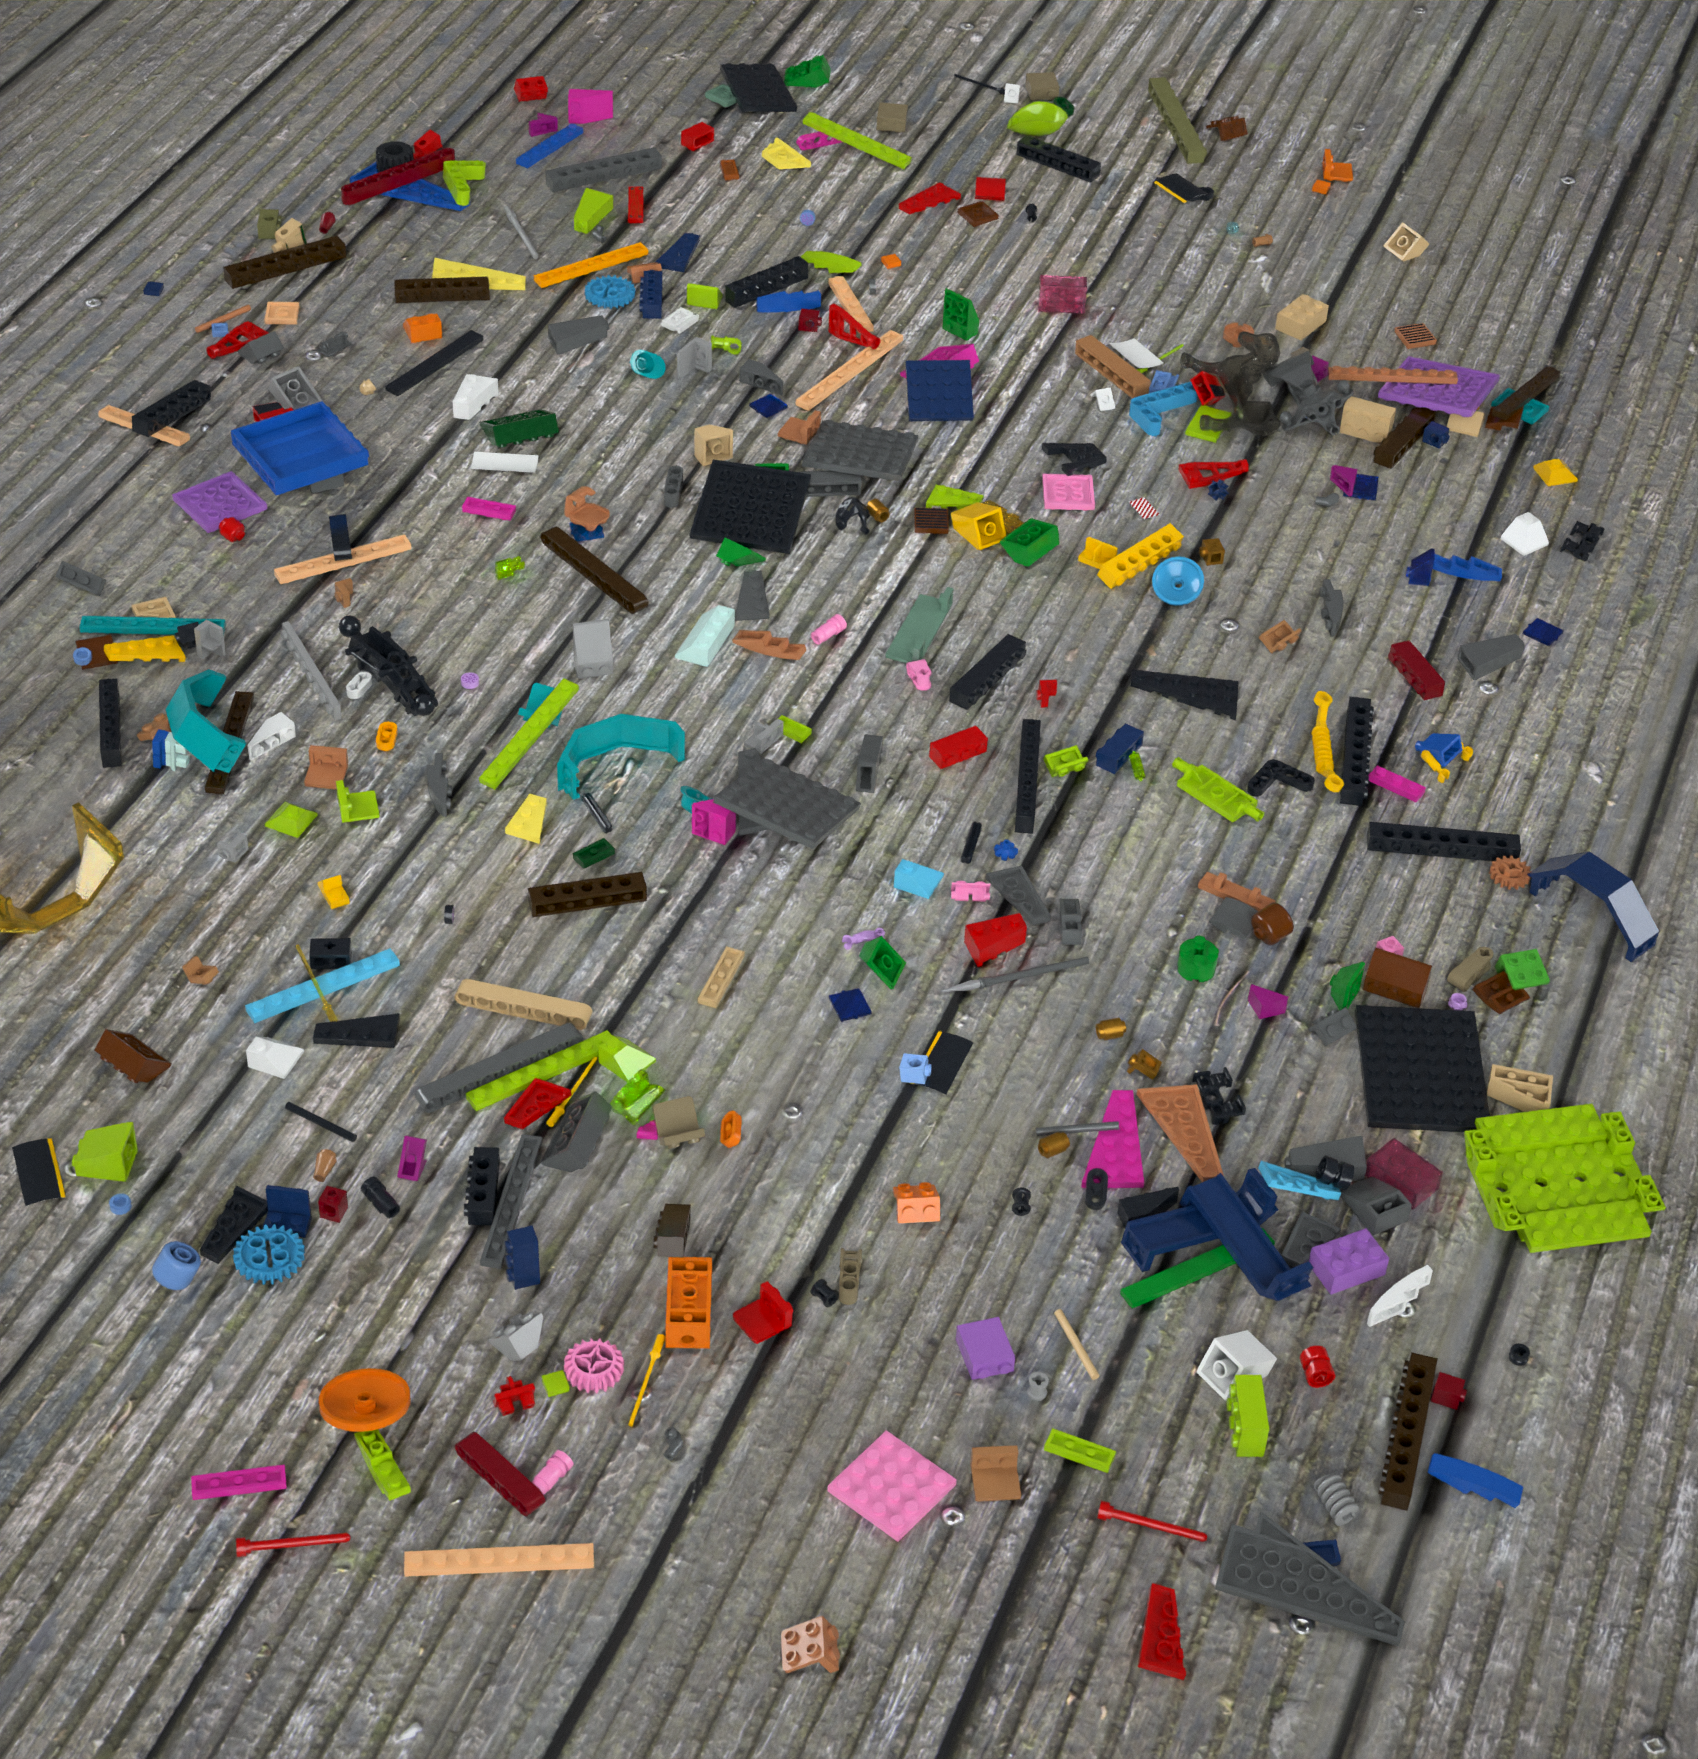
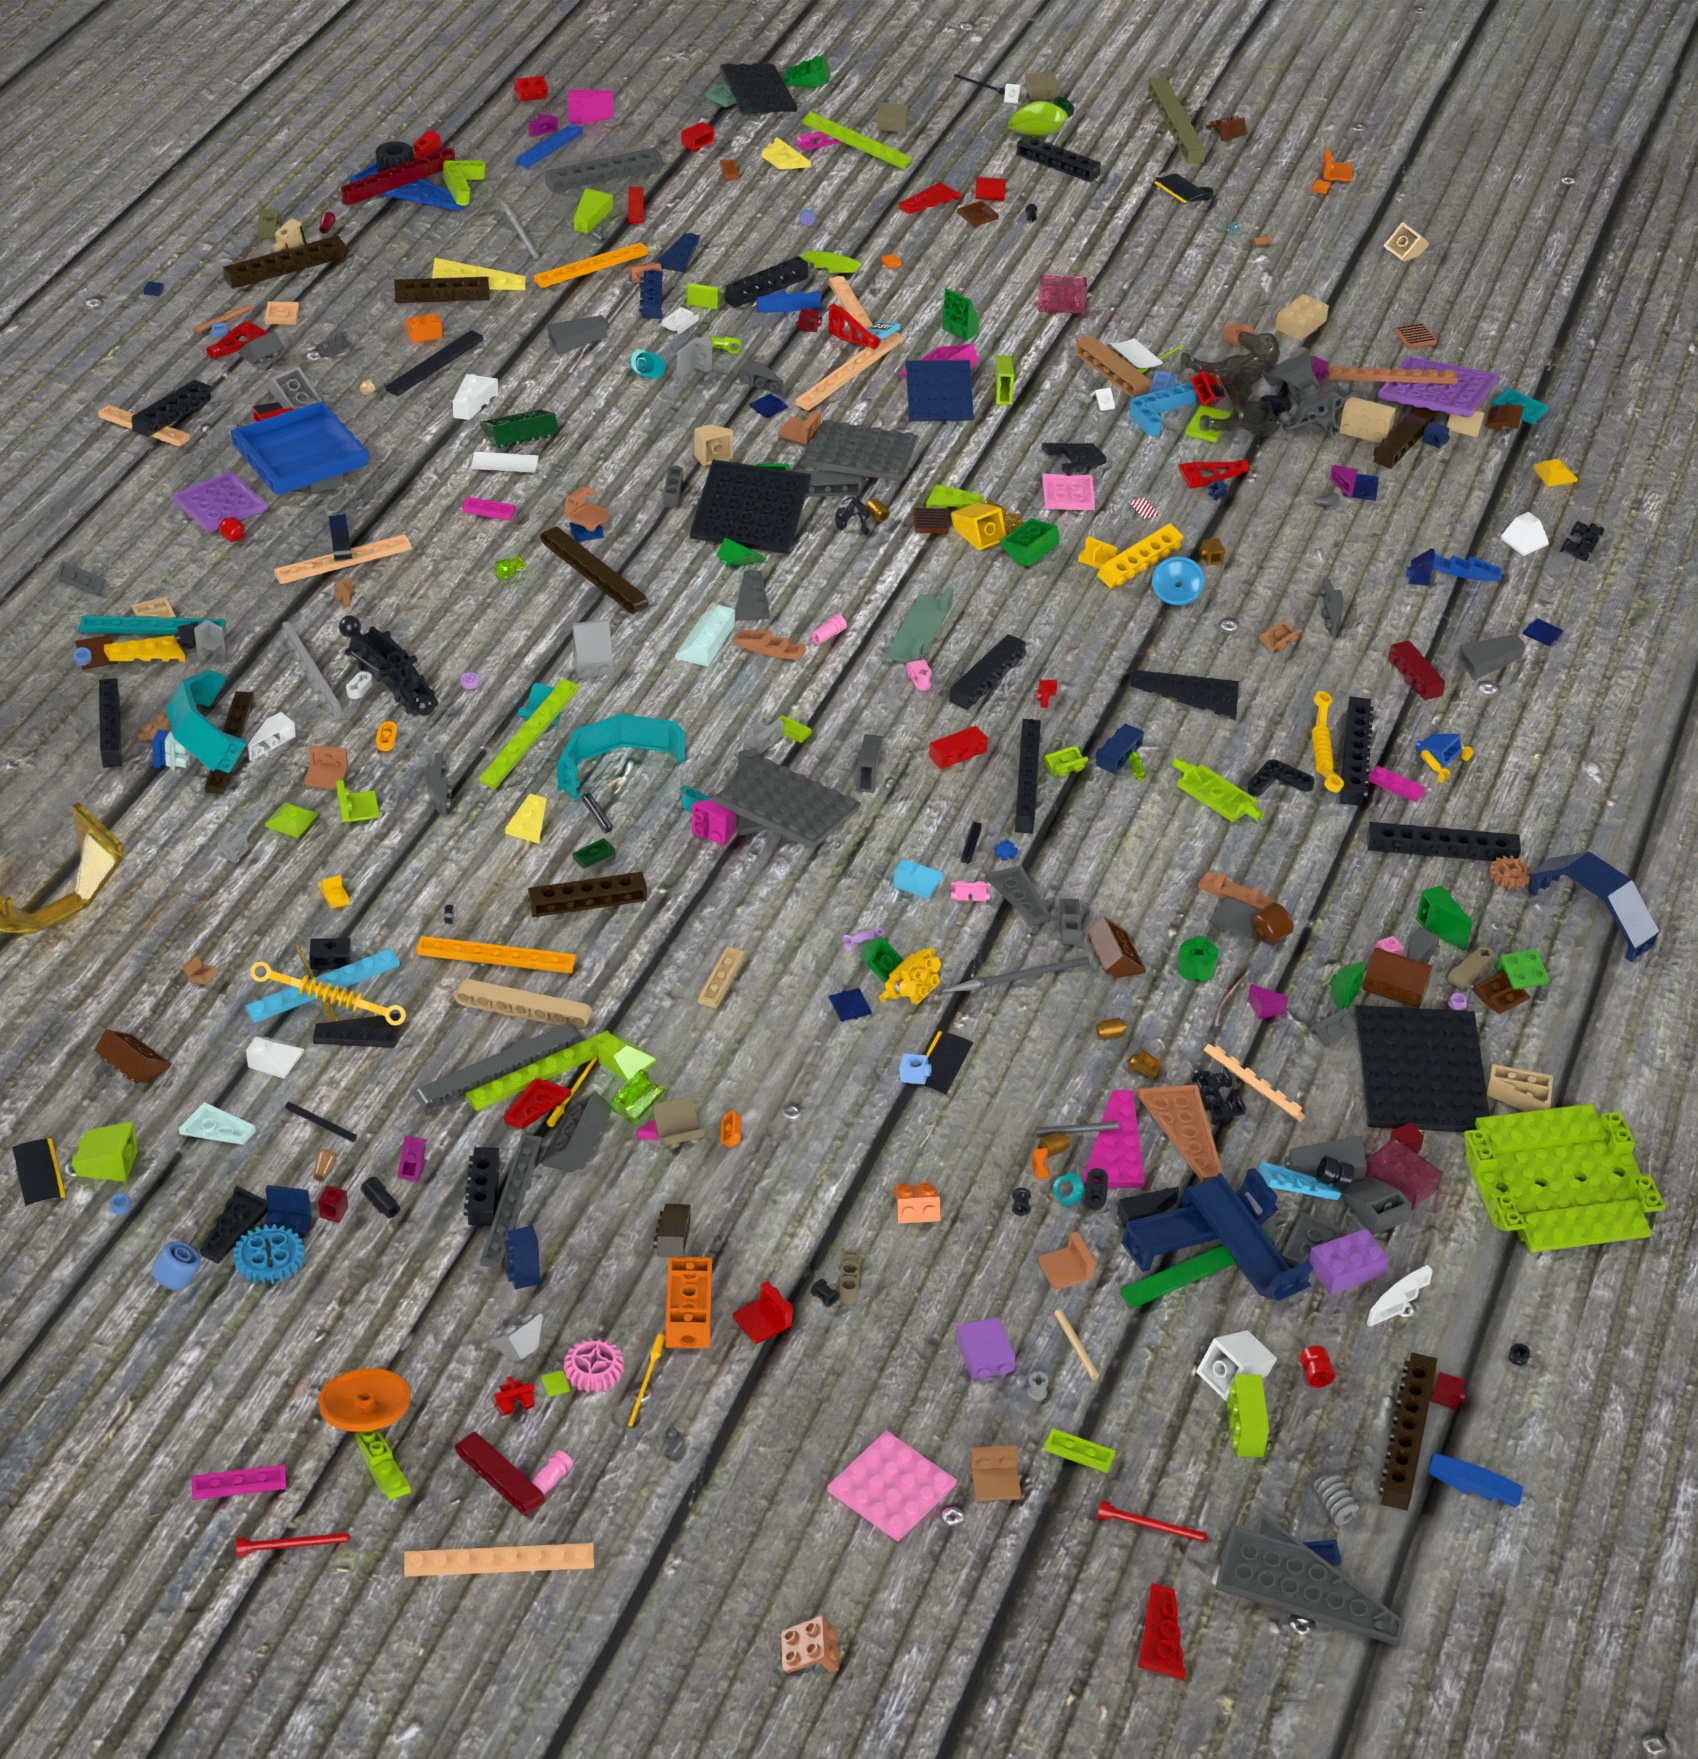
(217, 1125): none -> light aqua wing
(304, 984): none -> yellow piece
(496, 954): none -> light orange plate
(609, 291): dark azure gear -> none
(882, 329): none -> medium azure tile
(913, 977): none -> yellow piece
(994, 936): red wedge -> none
(1004, 380): none -> lime slope
(1040, 1164): none -> orange slope
(1069, 1264): none -> nougat bracket
(1076, 1194): none -> teal piece
(1115, 949): none -> reddish brown slope
(1261, 1086): none -> light nougat plate
(1277, 402): none -> black plate
(1409, 1136): none -> dark red brick
(1423, 945): none -> dark grey slope
(1444, 917): none -> green slope
(1526, 393): dark brown plate -> none

